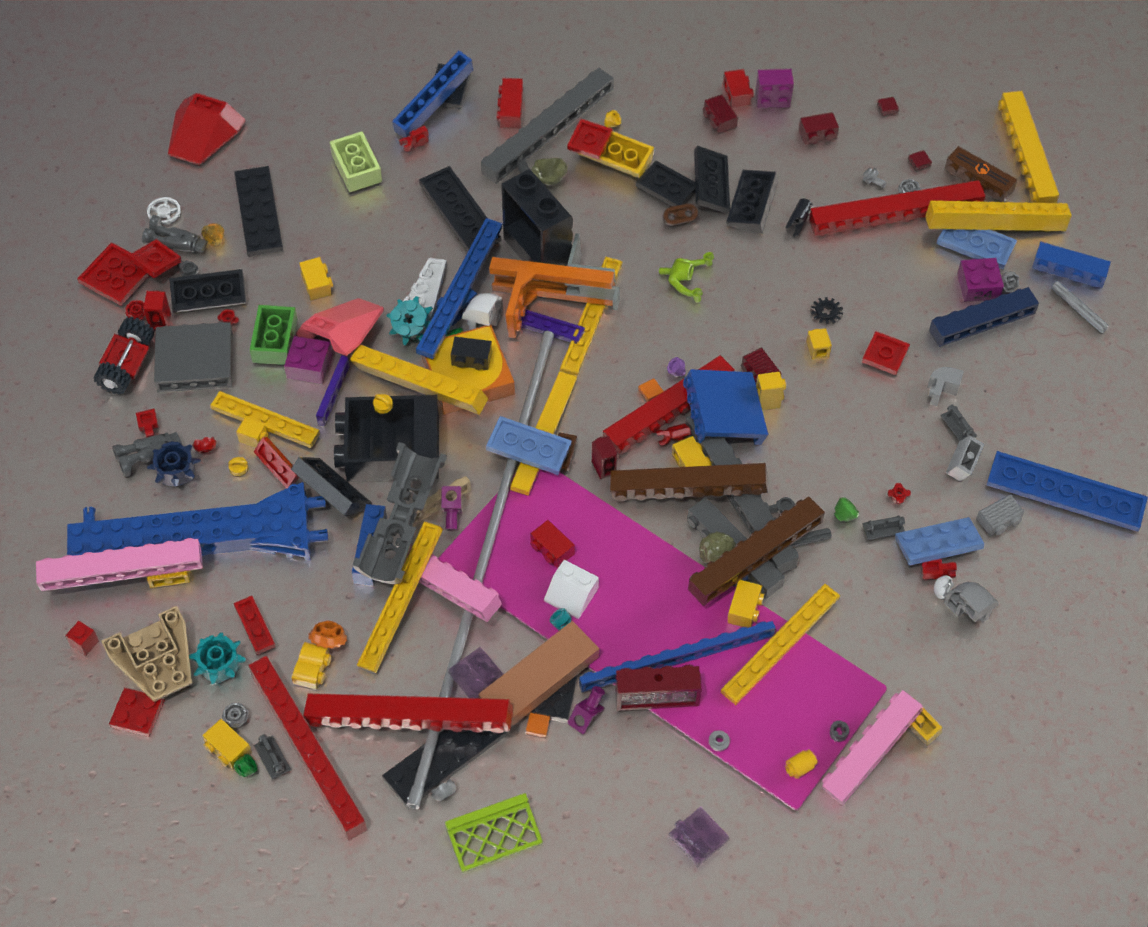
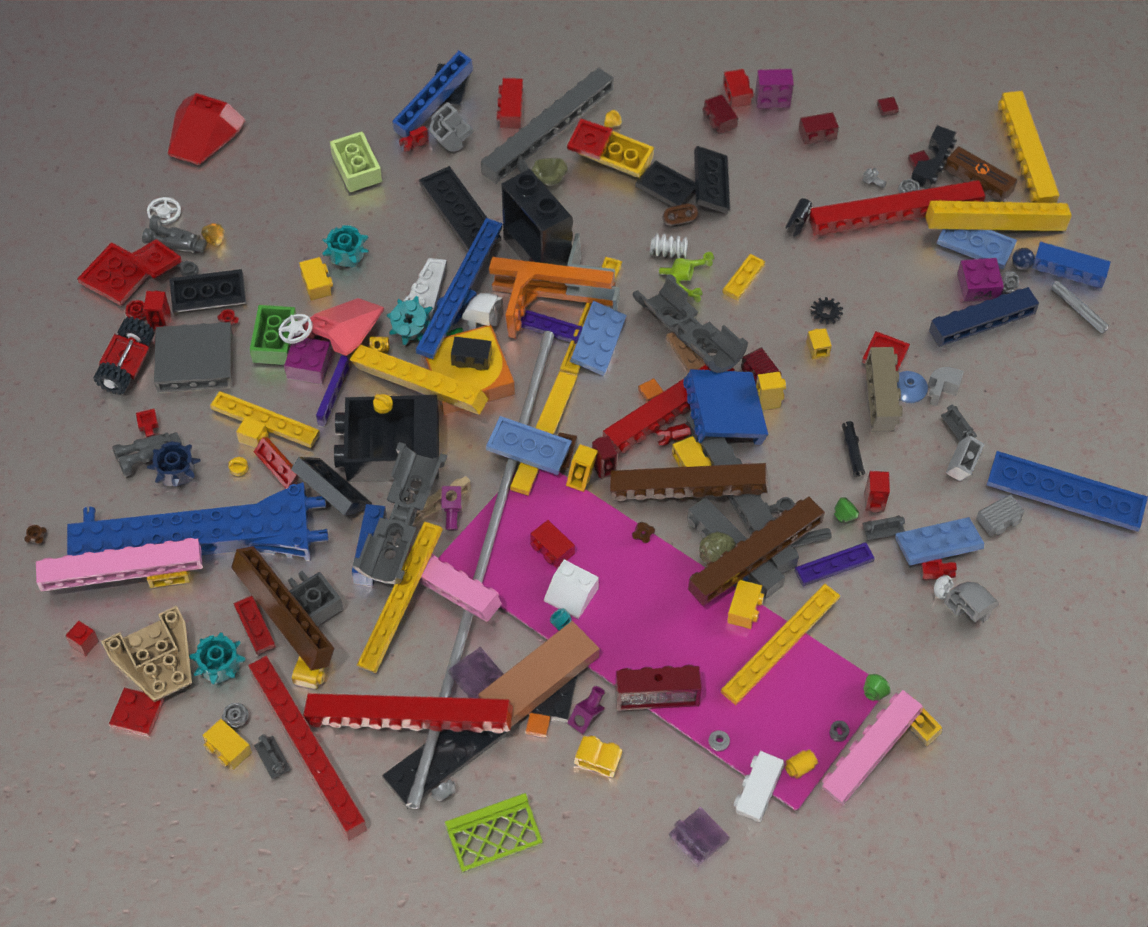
(31, 531): none -> reddish brown plate
(205, 445): red plate -> none
(247, 765): green tile -> none
(258, 211): black plate -> none
(282, 608): none -> reddish brown brick
(295, 328): none -> white wheel
(316, 597): none -> dark grey hinge
(328, 635): orange piece -> none
(345, 246): none -> teal brick
(380, 344): none -> yellow pin
(449, 128): none -> light grey brick
(581, 467): none -> yellow brick
(598, 338): none -> medium blue plate
(598, 756): none -> yellow brick
(641, 526): none -> reddish brown plate
(669, 245): none -> white piece
(676, 367): medium lavender tile -> none
(683, 654): blue plate -> none
(686, 355): none -> medium nougat tile
(723, 343): none -> dark grey piece
(743, 277): none -> yellow tile
(752, 200): black slope -> none
(759, 786): none -> white brick
(834, 564): none -> dark purple tile
(851, 442): none -> black pin
(876, 687): none -> bright green cone
(877, 491): none -> red brick
(883, 389): none -> dark tan brick
(898, 498): red plate -> none
(912, 392): none -> medium blue dish
(940, 144): none -> black arch
(1023, 258): none -> dark blue piece

